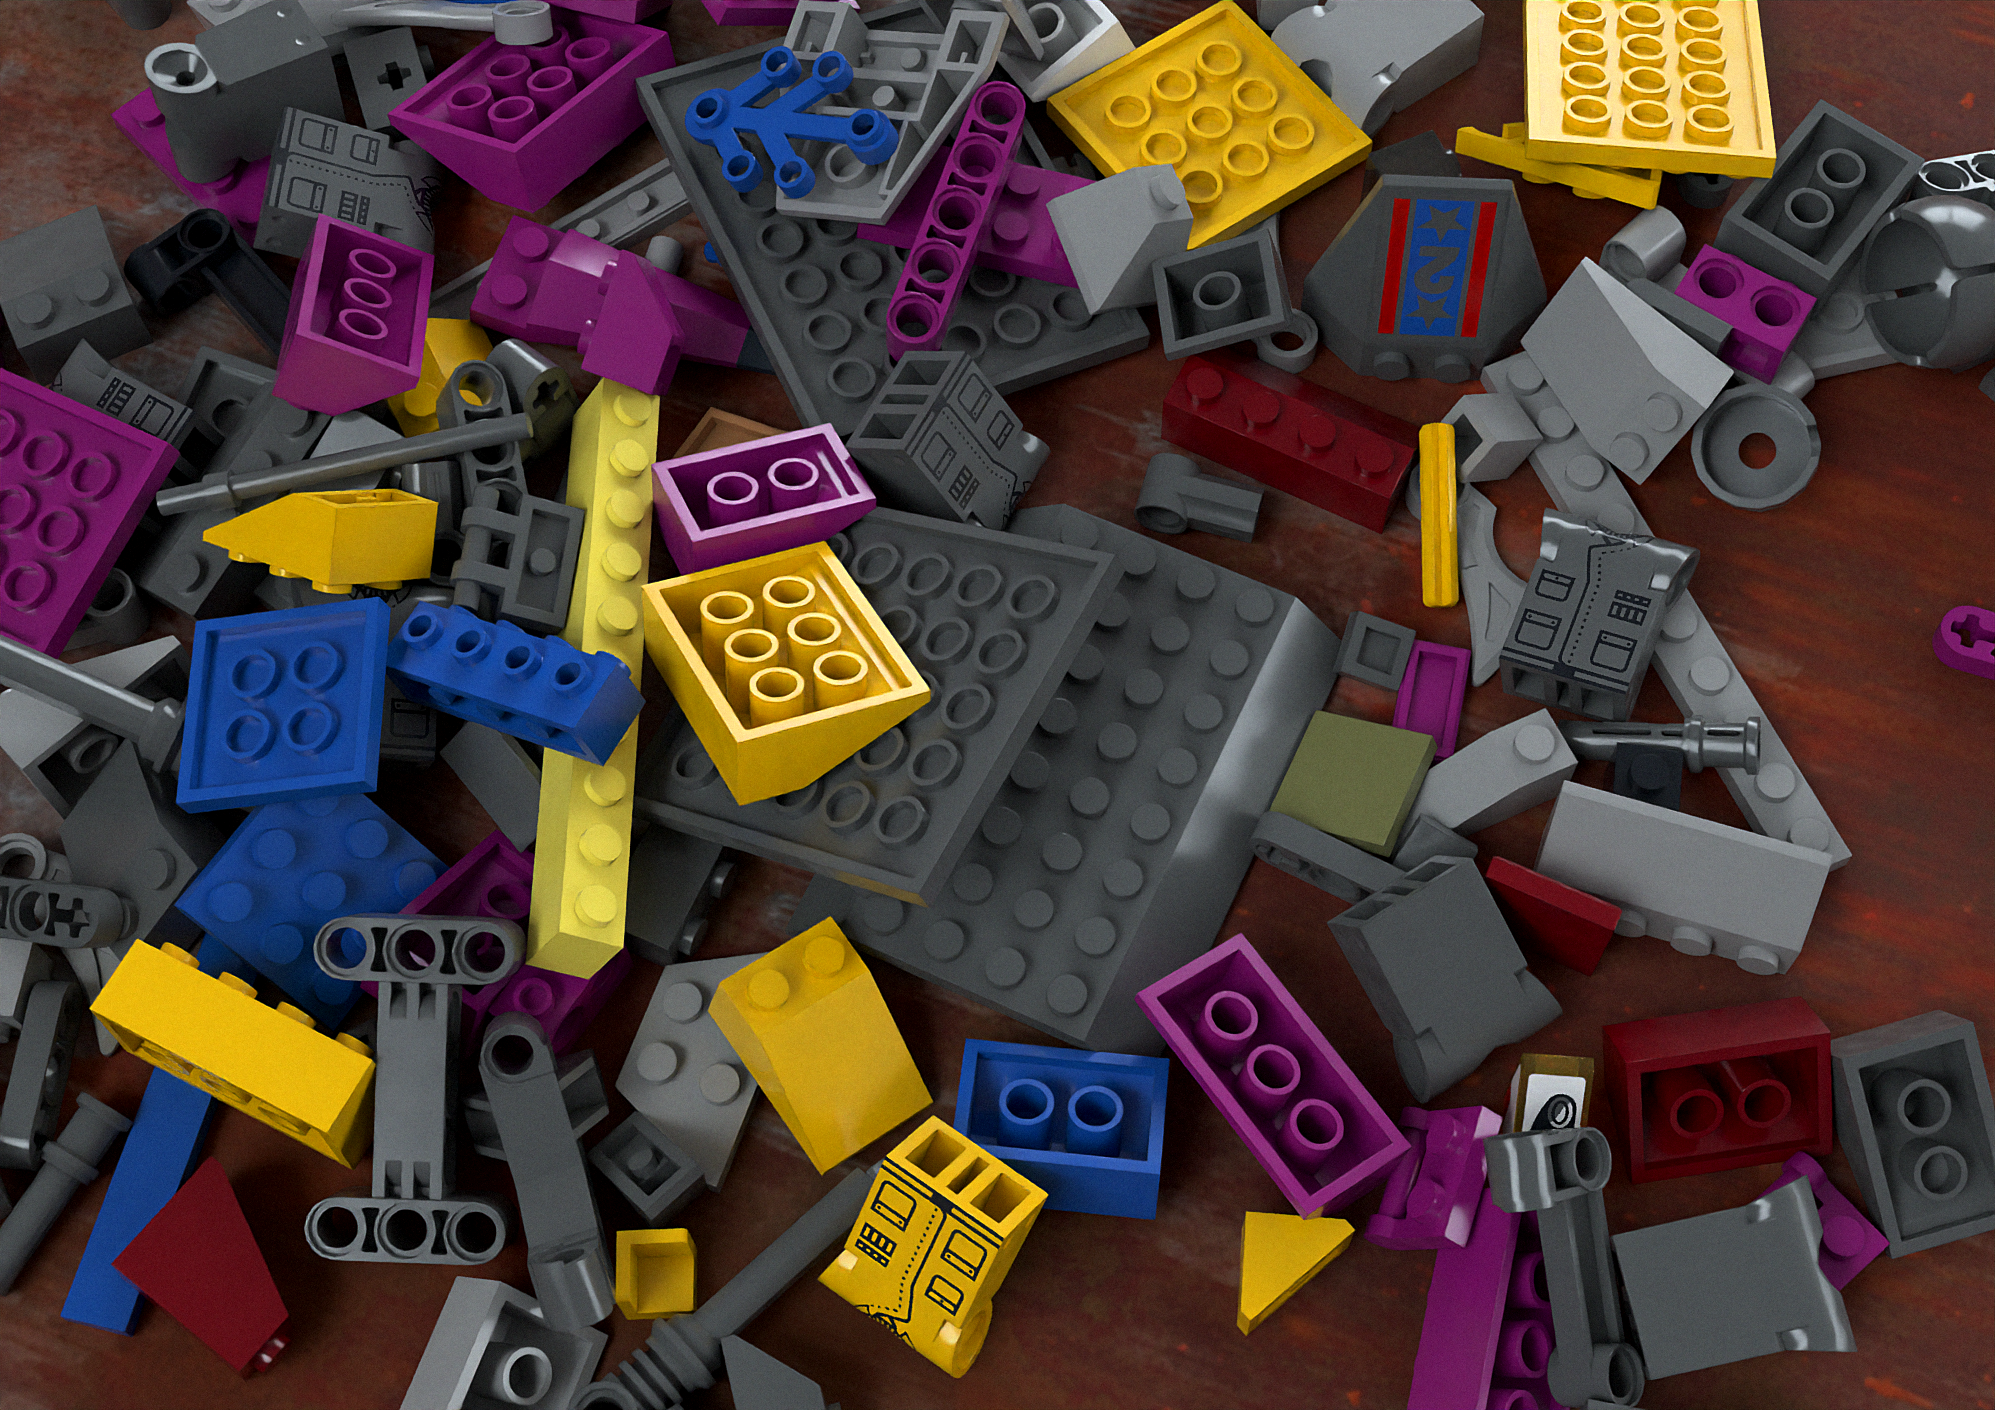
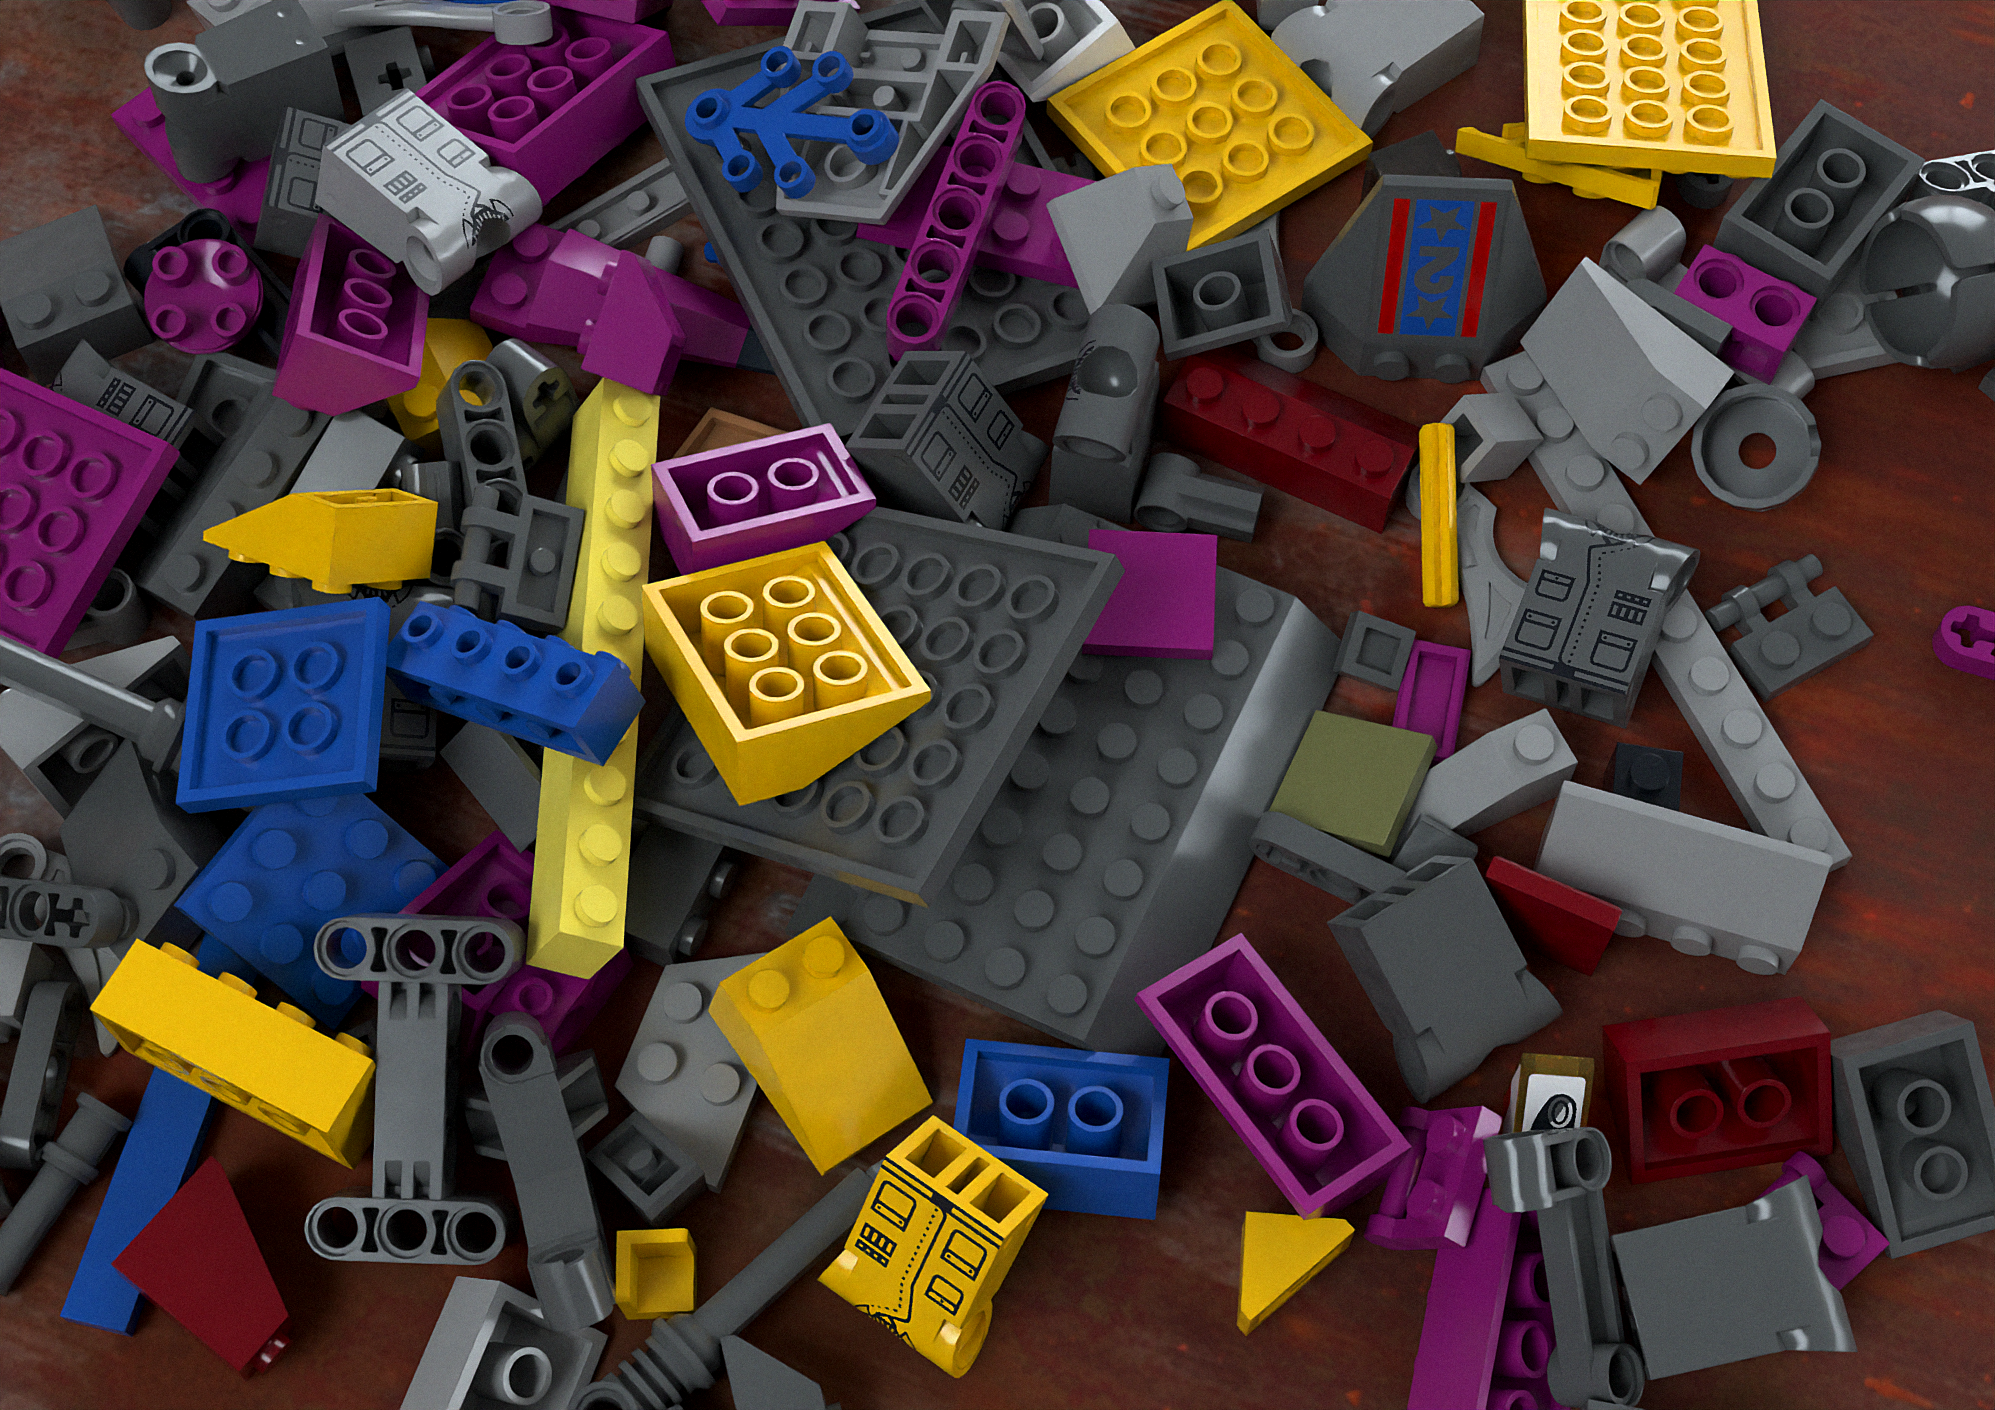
(203, 296): none -> magenta dish
(226, 489): dark grey bar -> none
(422, 191): none -> light grey piece
(1108, 416): none -> dark grey piece
(1161, 600): none -> magenta tile
(1701, 741): dark grey pin -> none
(1797, 644): none -> dark grey plate

